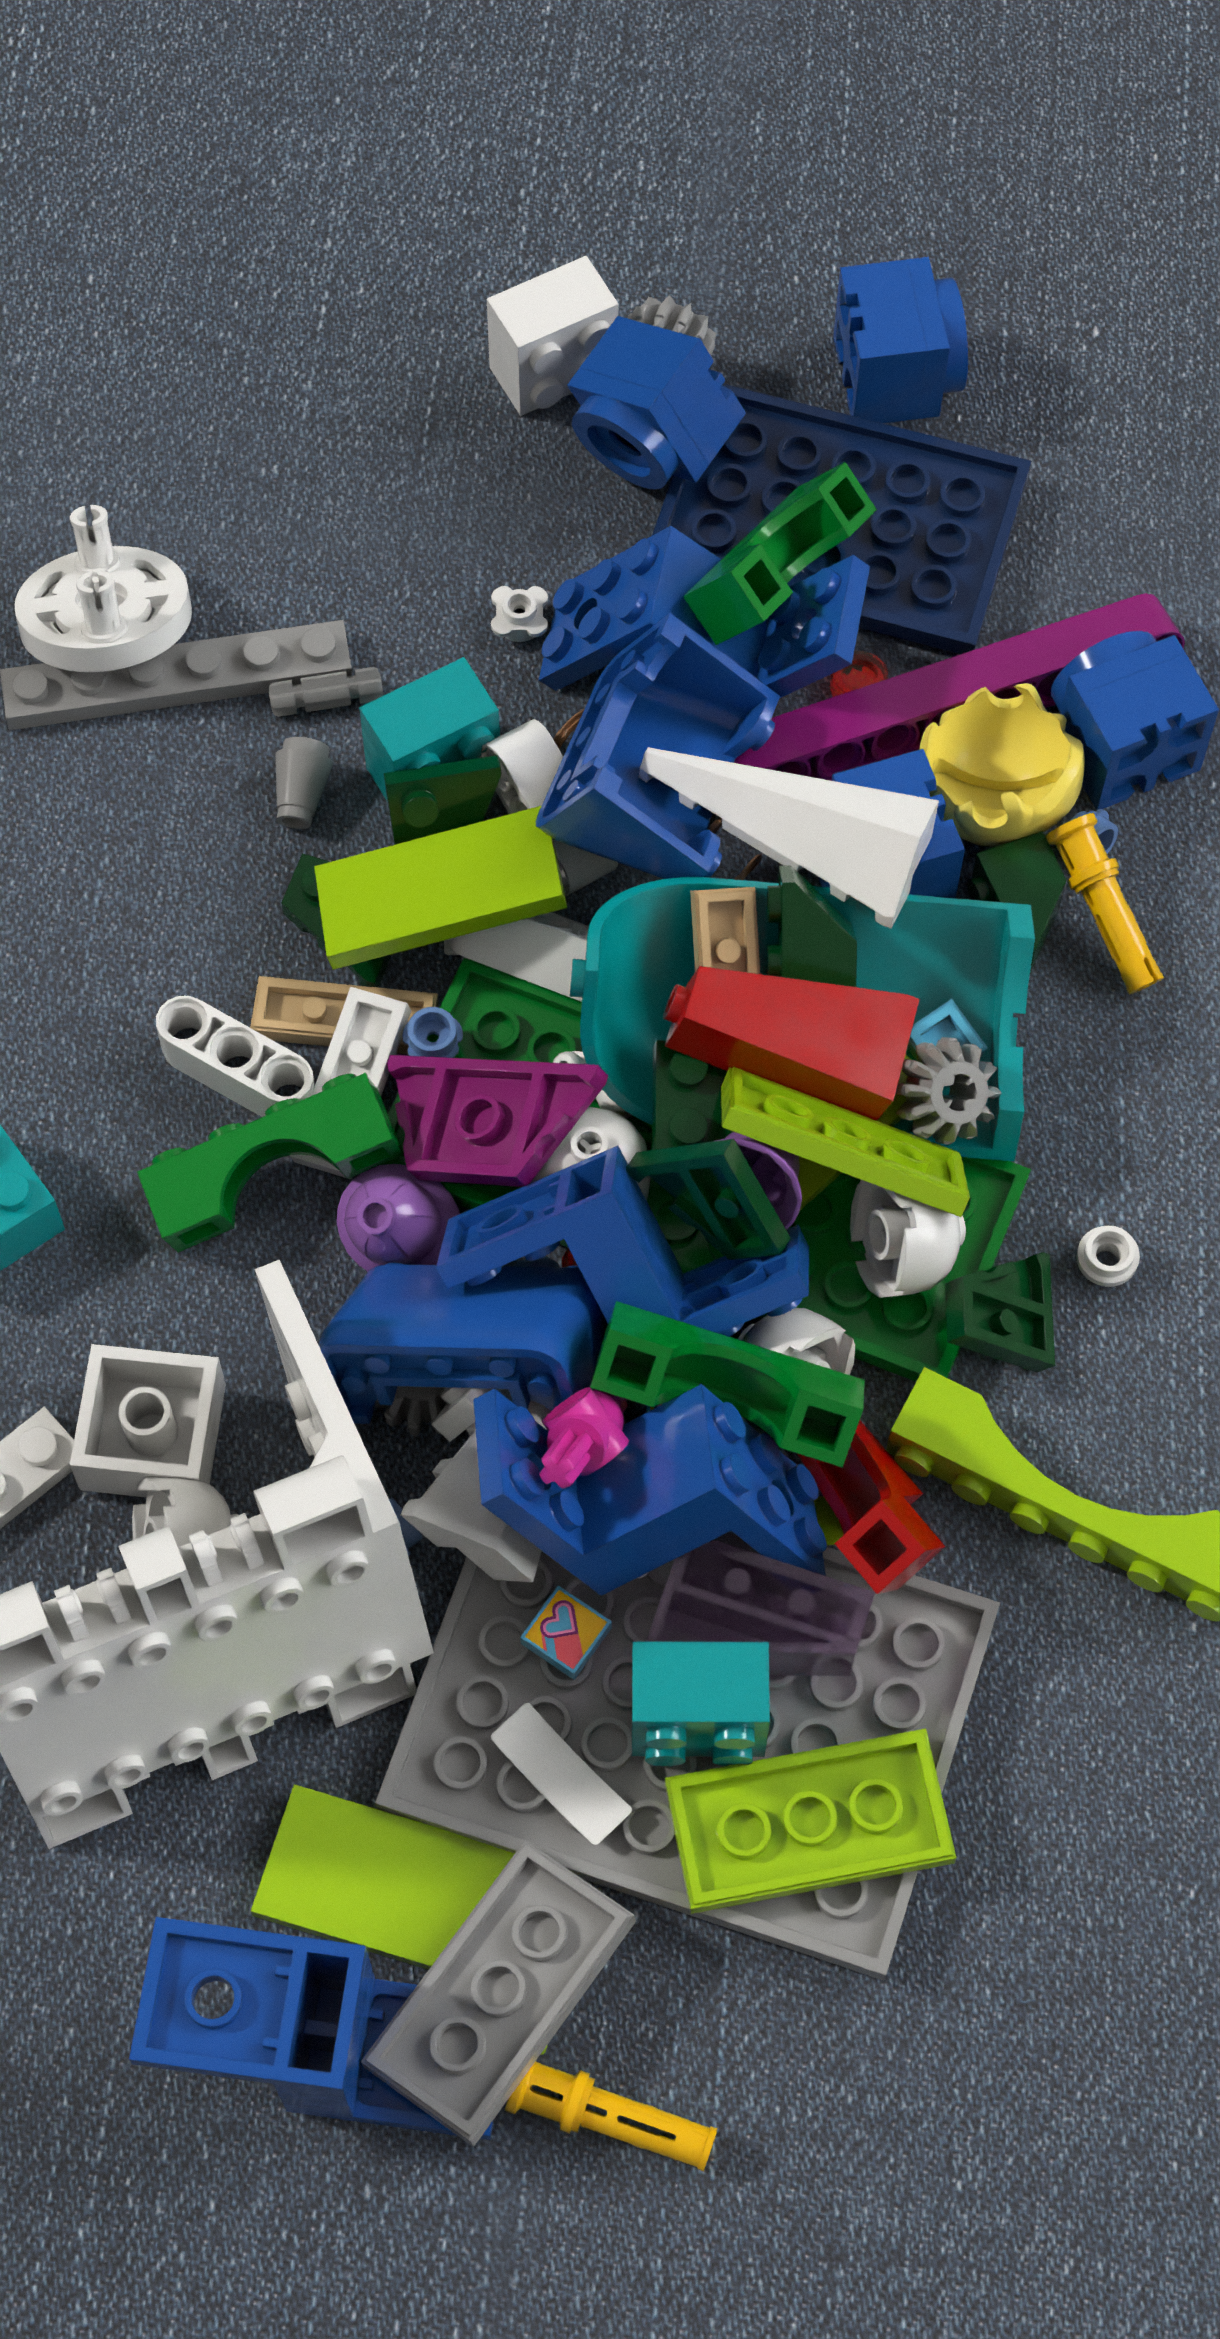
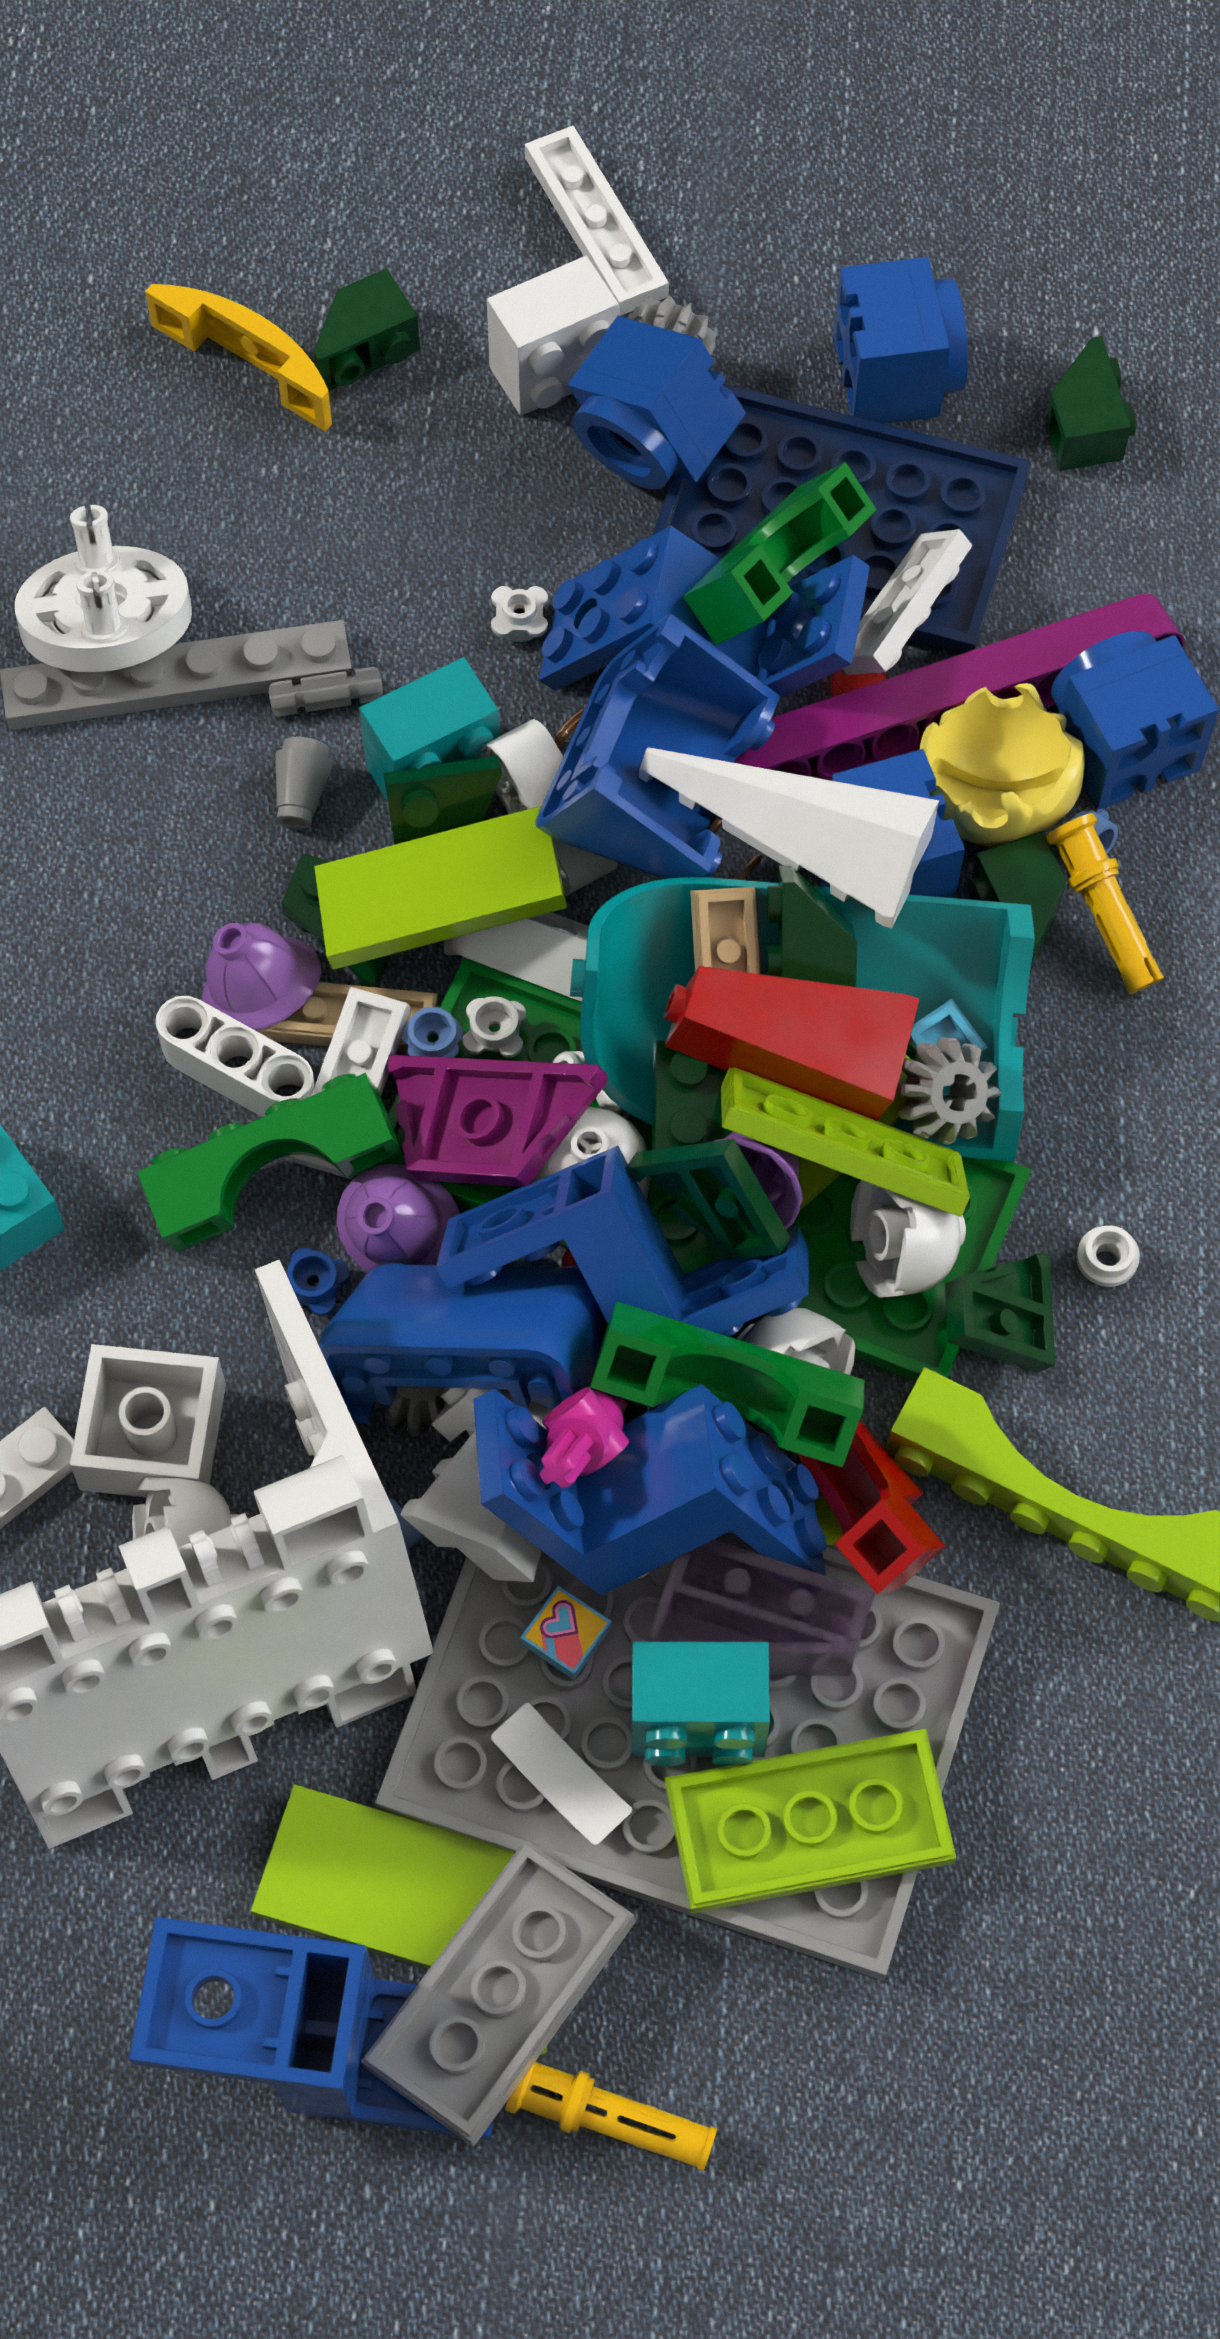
(196, 315): none -> yellow slope
(259, 974): none -> medium lavender hat
(331, 1274): none -> blue plate
(365, 330): none -> dark green slope
(494, 1011): none -> white plate
(596, 218): none -> white plate
(907, 600): none -> white plate
(1087, 413): none -> dark green slope

